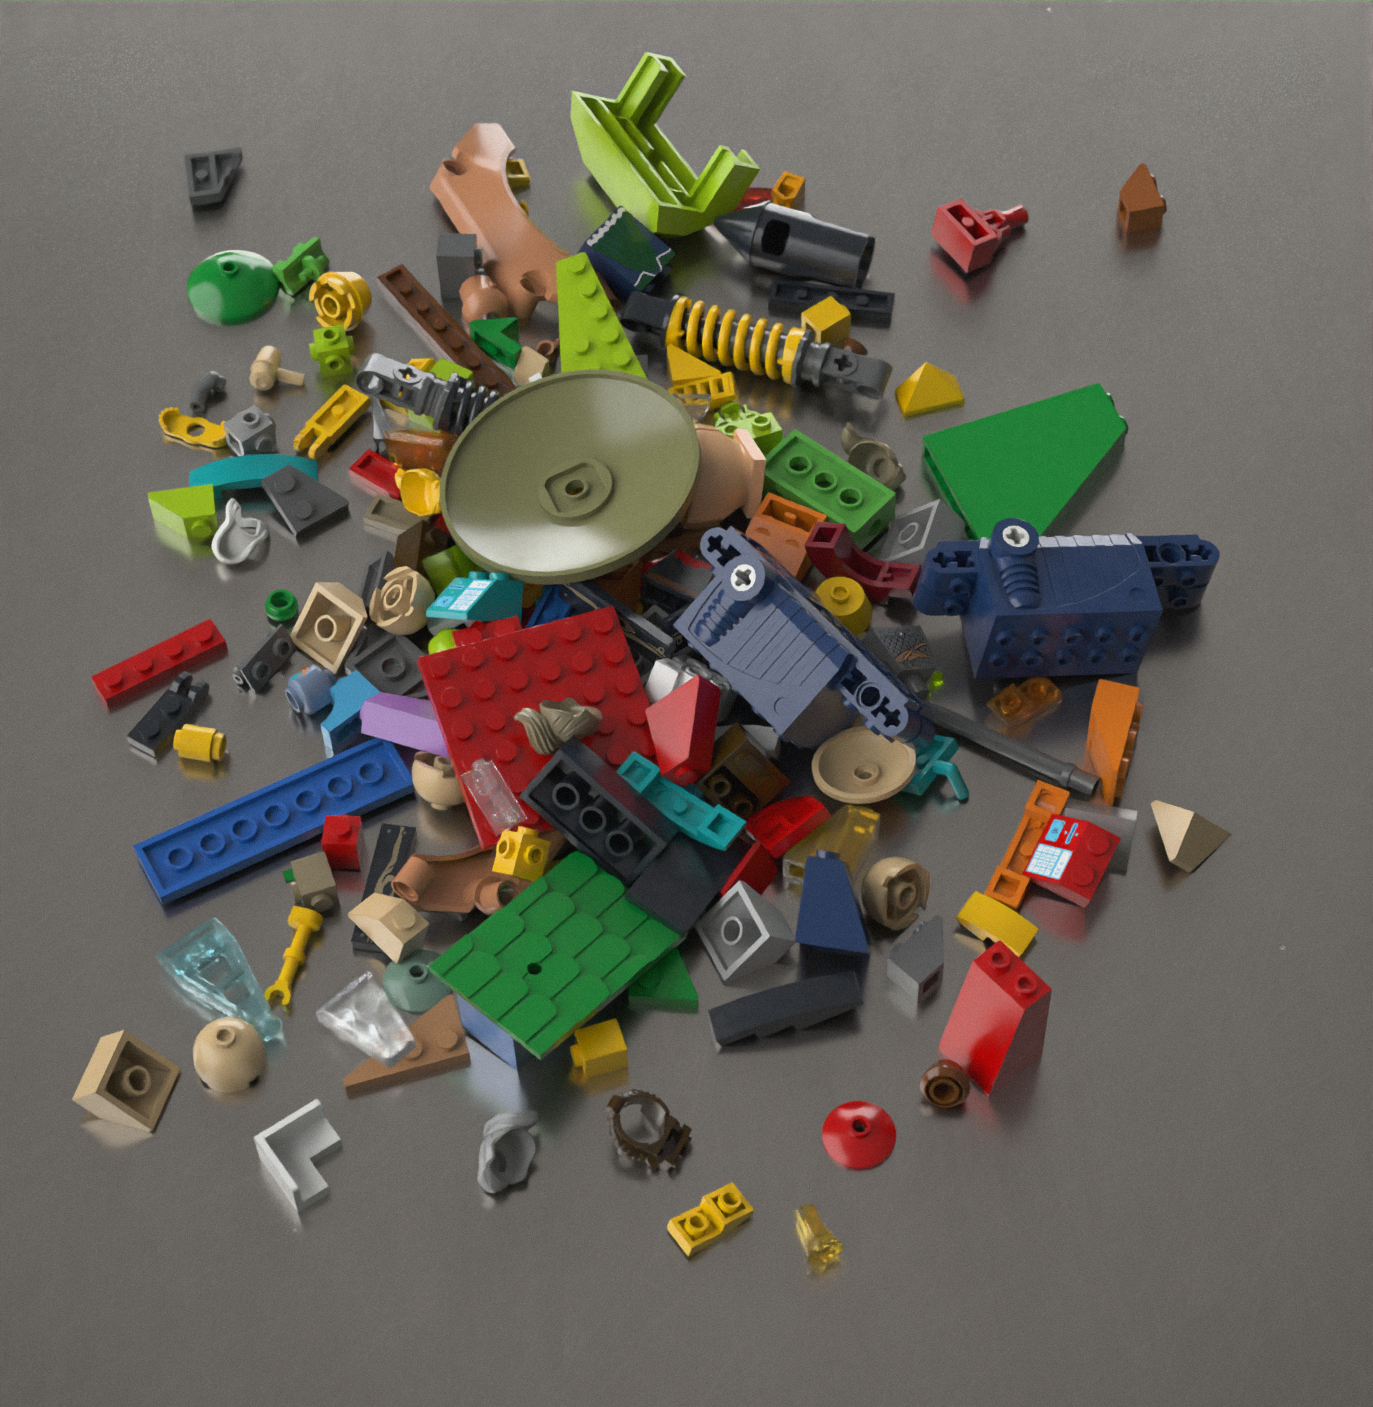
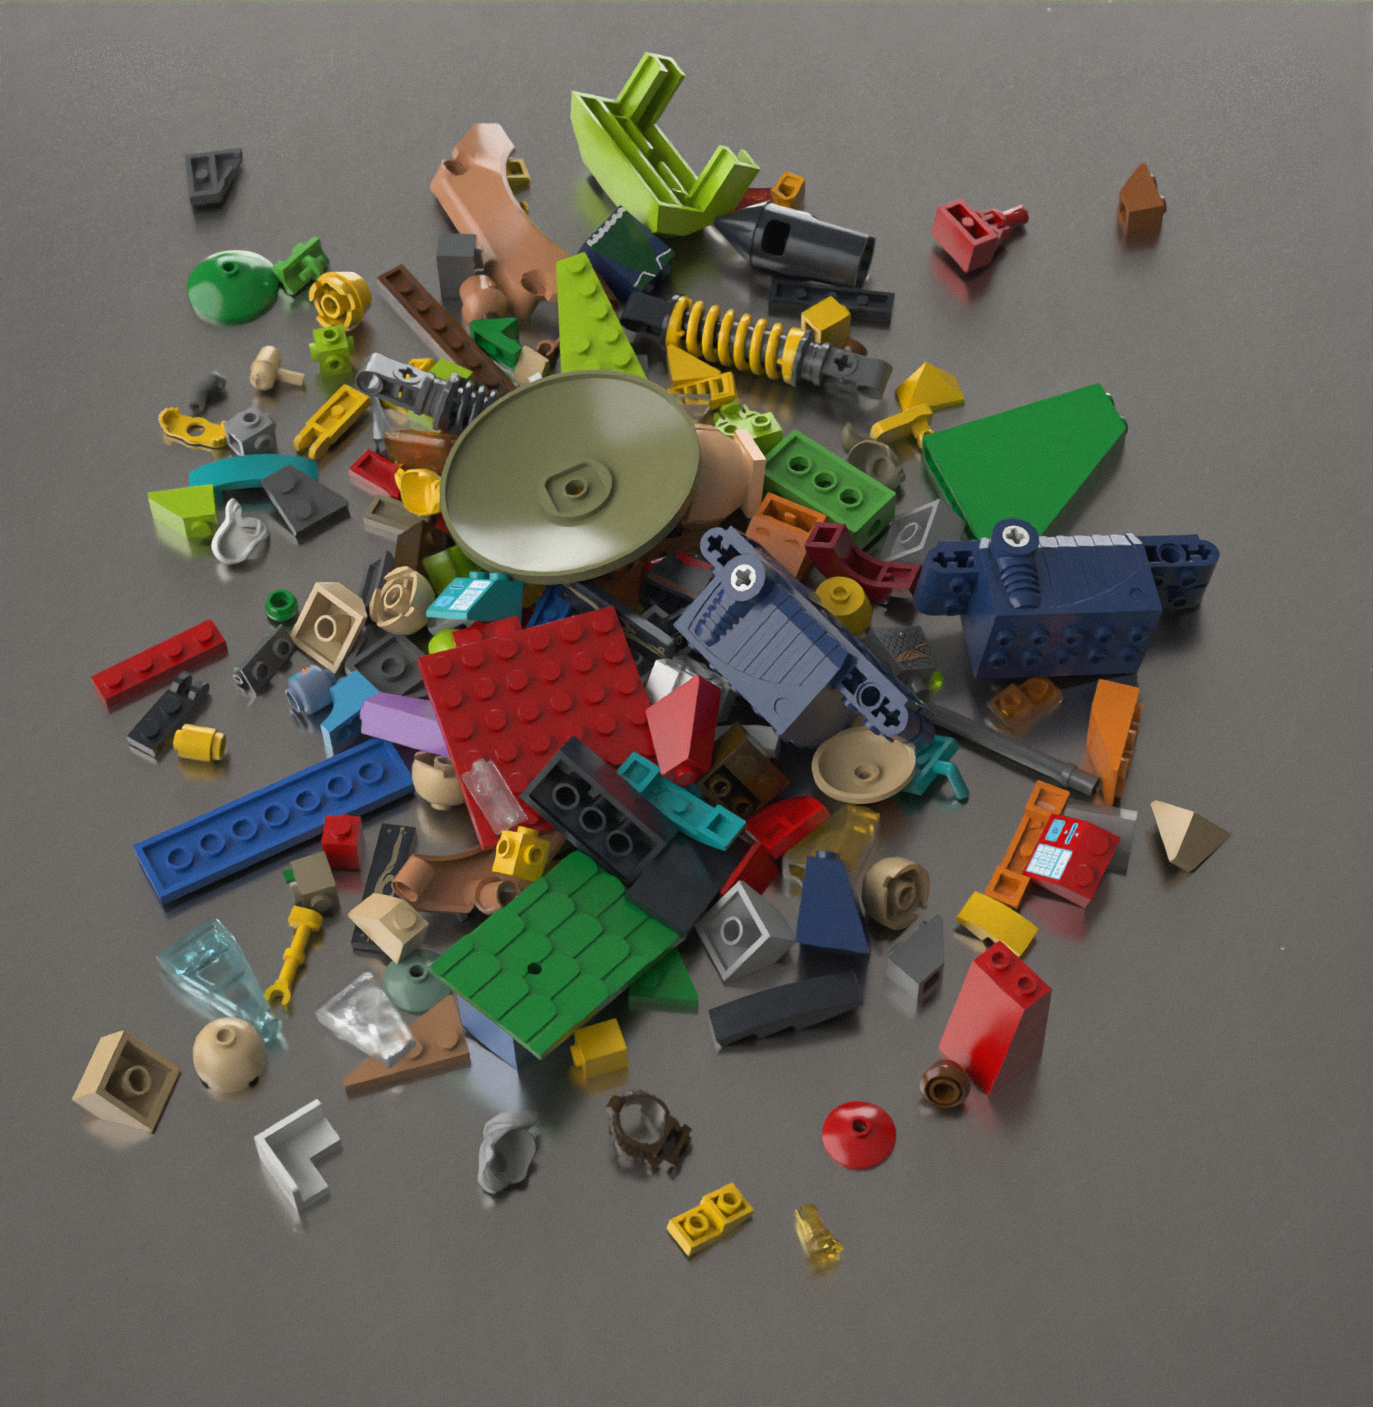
(558, 723): dark tan hair -> none
(915, 421): none -> yellow piece

